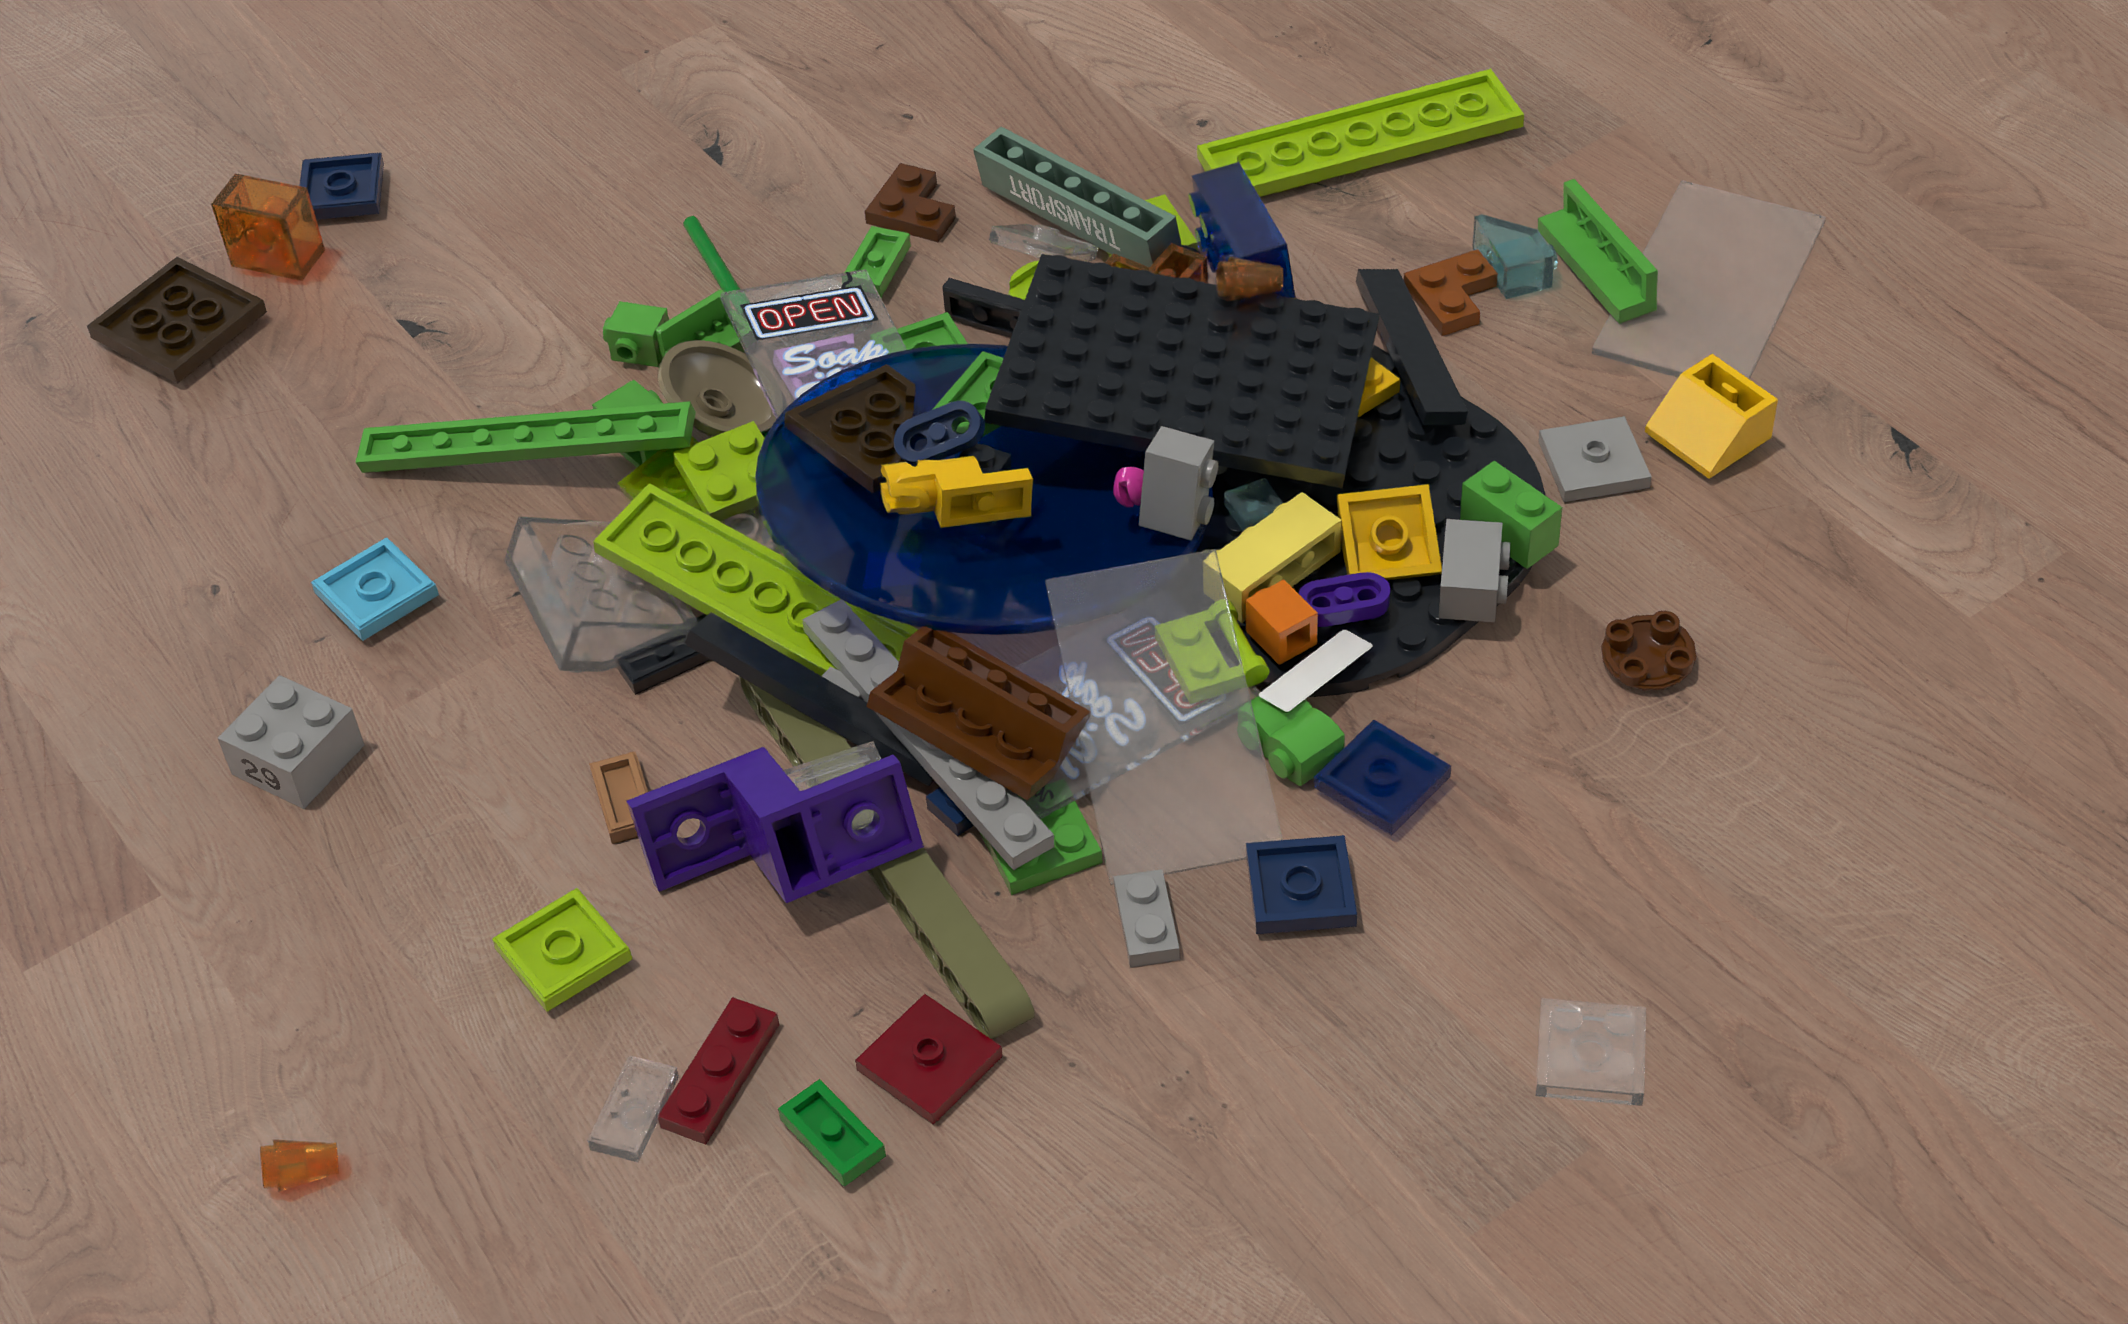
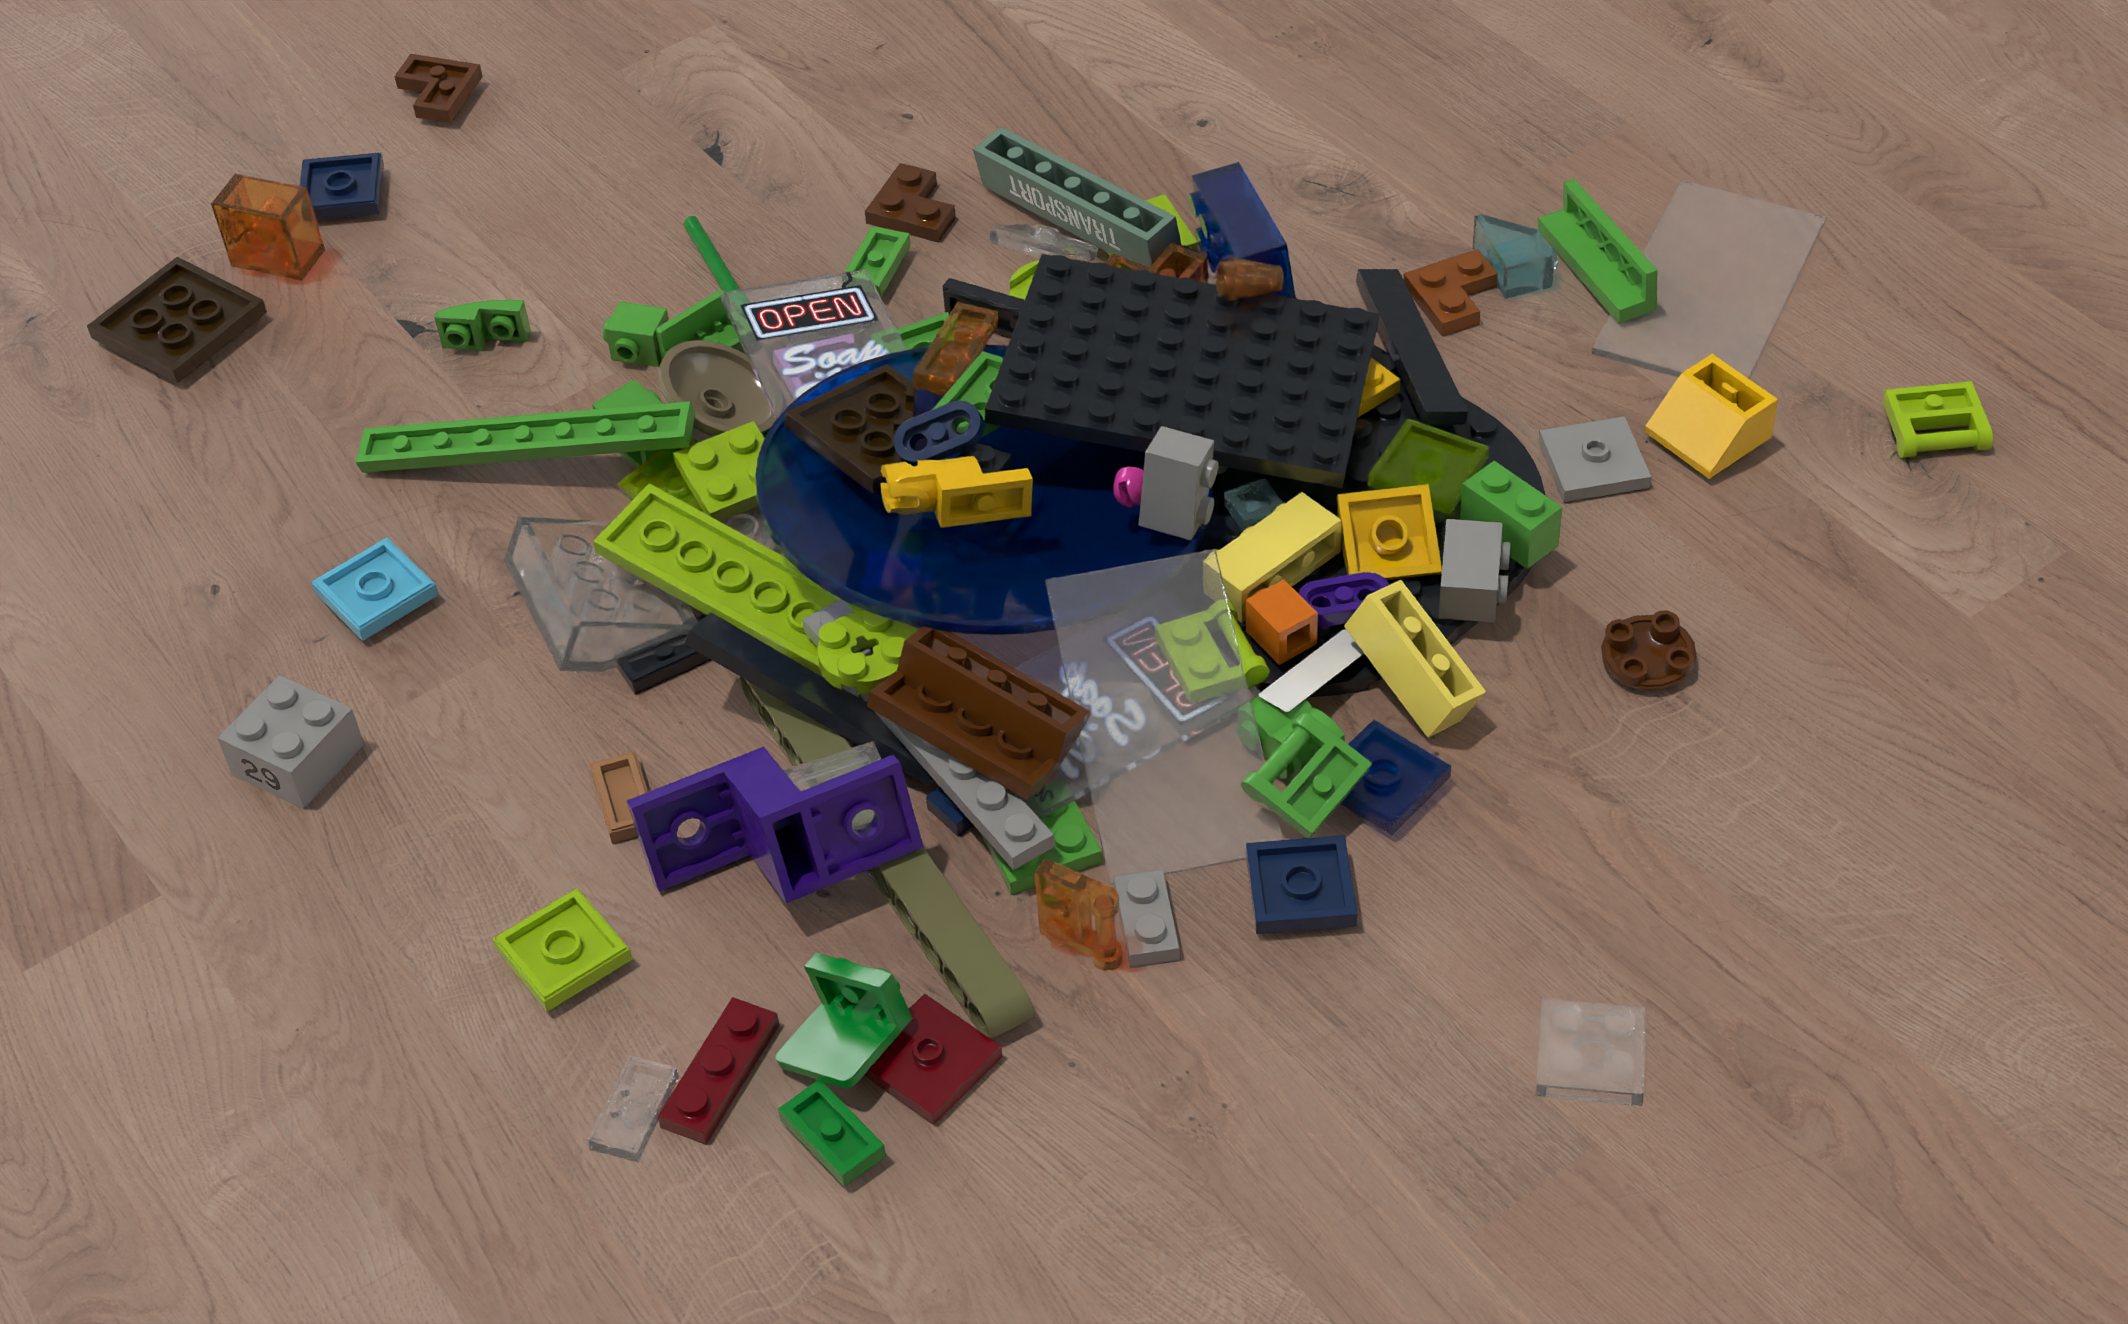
(297, 1163): clear orange cone -> none
(442, 85): none -> reddish brown plate
(474, 323): none -> bright green slope
(850, 1027): none -> green bracket
(854, 632): none -> lime plate
(955, 347): none -> clear orange plate
(1066, 910): none -> clear orange plate
(1318, 786): none -> bright green plate
(1368, 133): lime plate -> none
(1414, 658): none -> light yellow brick
(1430, 457): none -> clear neon green plate
(1936, 408): none -> lime plate

